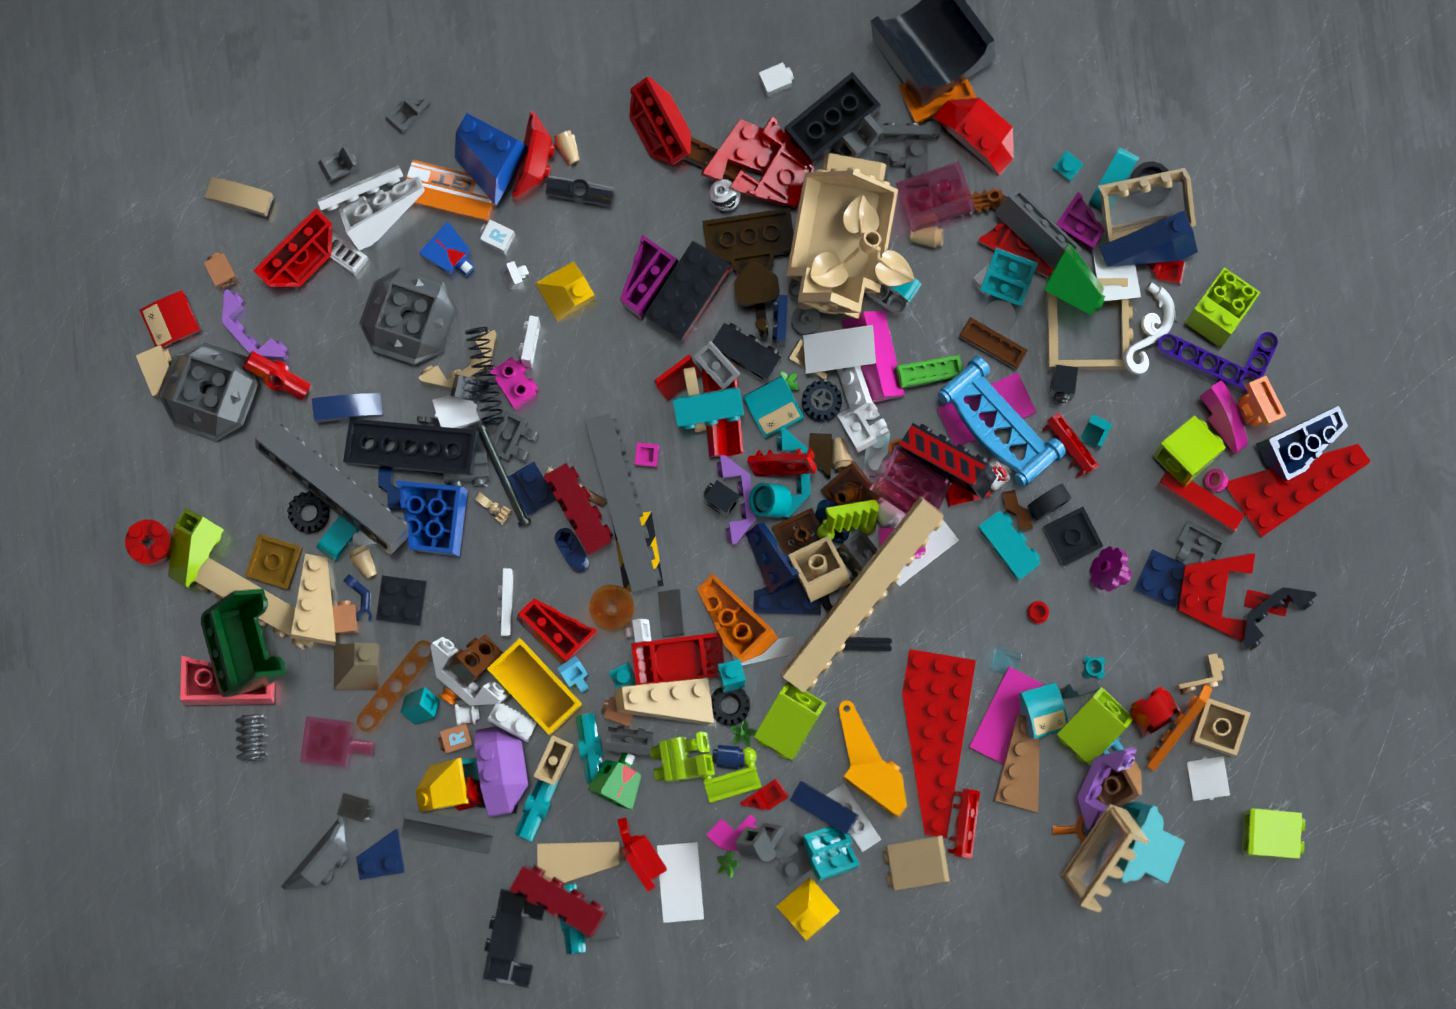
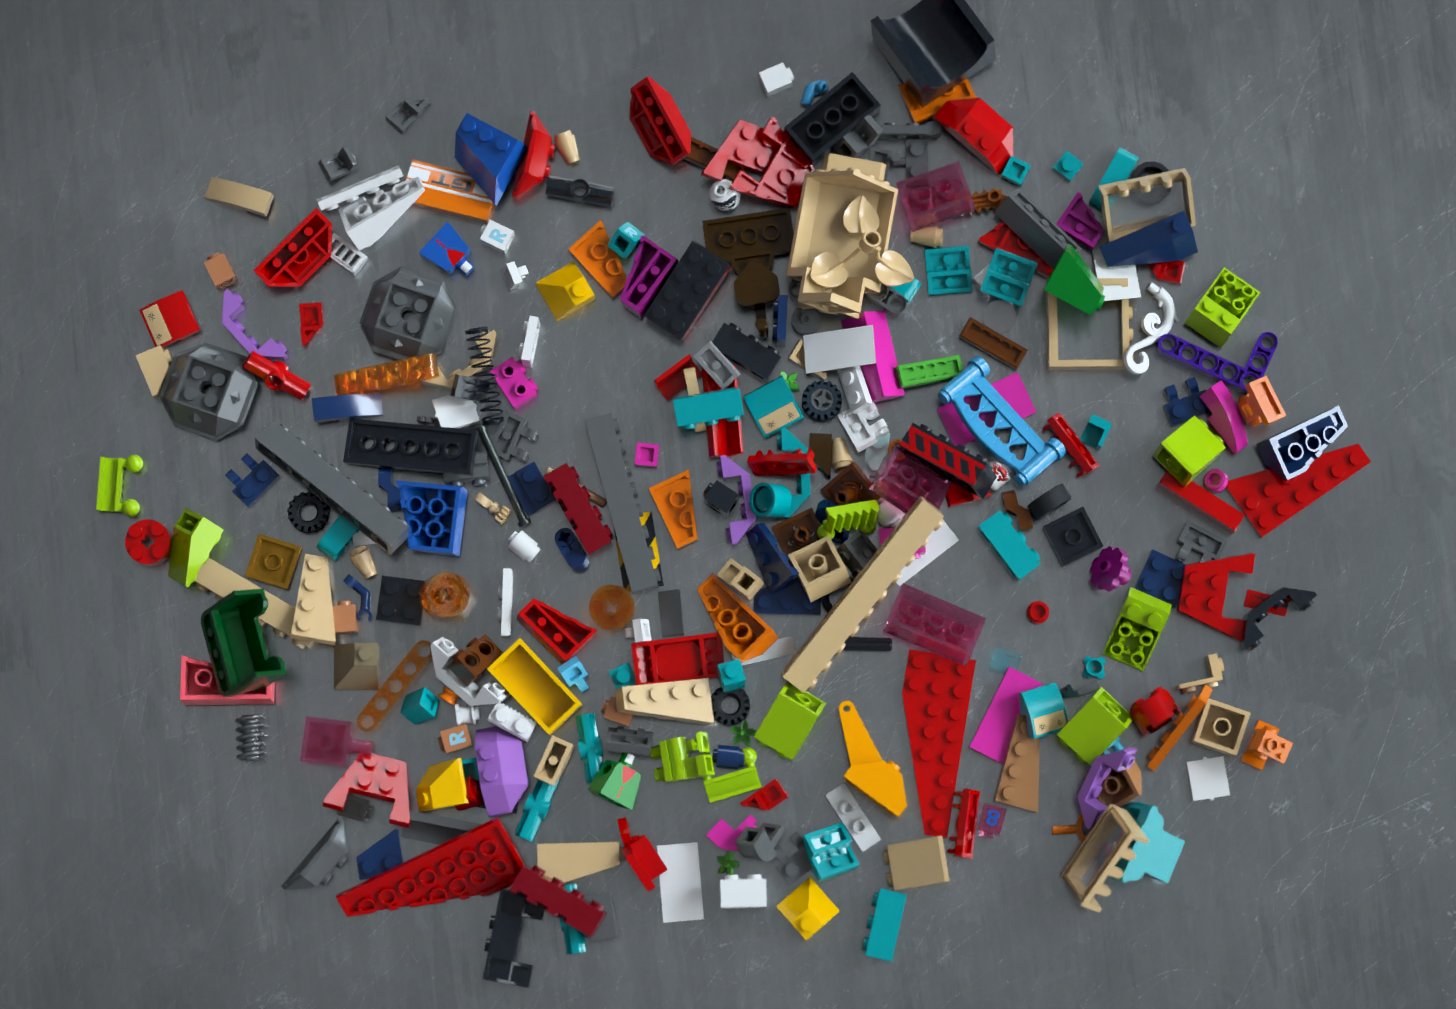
(110, 485): none -> lime gear
(255, 482): none -> dark blue plate
(311, 320): none -> red slope
(375, 778): none -> wing
(387, 375): none -> clear orange beam
(432, 592): none -> clear orange brick
(460, 868): none -> red wing
(523, 546): none -> white brick
(600, 260): none -> orange wing
(625, 240): none -> teal brick
(676, 507): none -> orange wing
(740, 579): none -> tan brick
(743, 892): none -> white brick
(813, 89): none -> dark azure arm
(824, 807): dark blue tile -> none
(884, 924): none -> teal brick
(934, 624): none -> clear pink brick
(948, 269): none -> teal slope
(991, 820): none -> clear pink brick
(1015, 171): none -> teal plate
(1063, 383): black brick -> none
(1137, 629): none -> lime slope
(1185, 408): none -> dark blue plate
(1263, 744): none -> orange tile
(1273, 834): lime slope -> none

